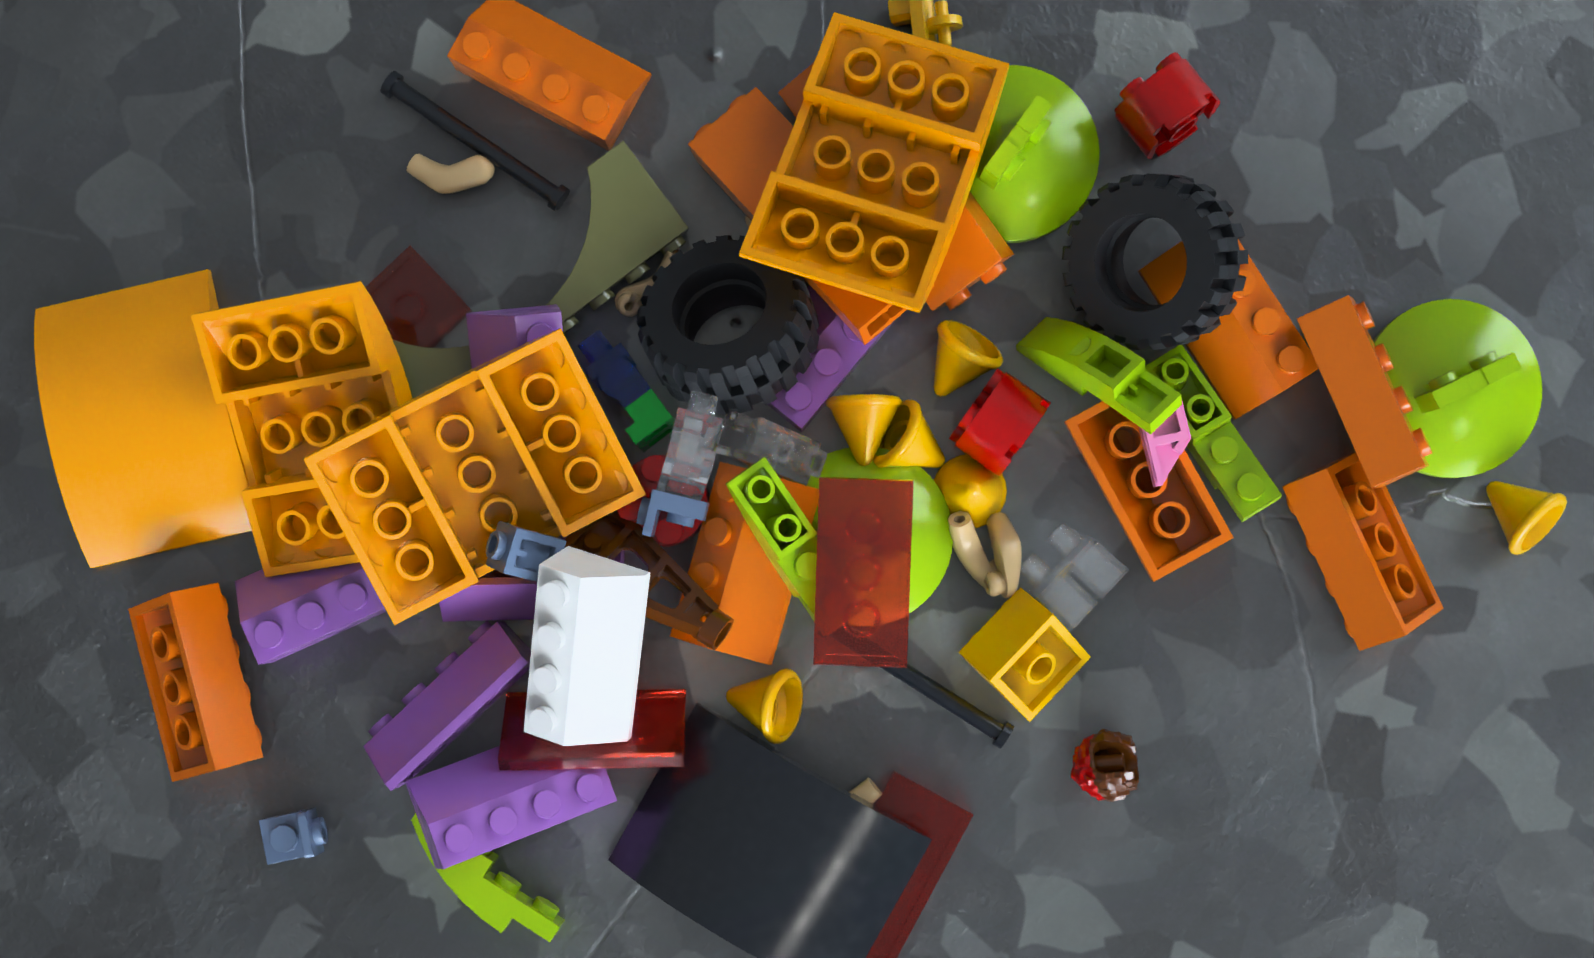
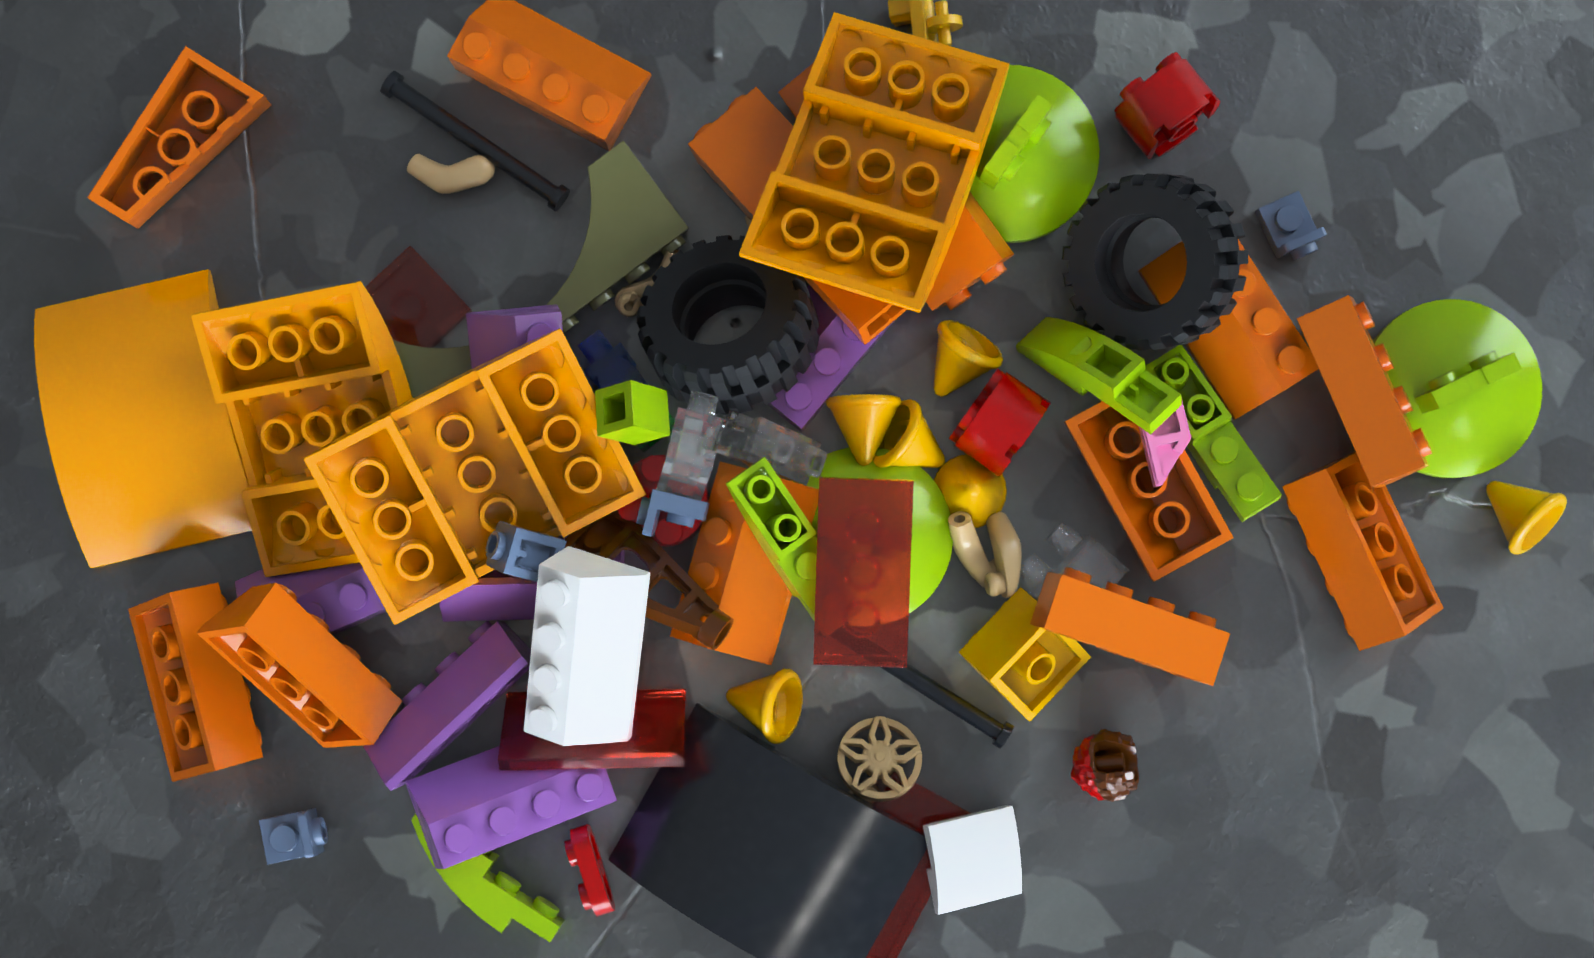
(176, 136): none -> orange wedge
(302, 667): none -> orange slope
(584, 852): none -> red plate
(632, 412): none -> lime brick
(879, 759): none -> tan wheel
(973, 859): none -> white slope
(1129, 627): none -> orange wedge
(1290, 227): none -> sand blue bracket

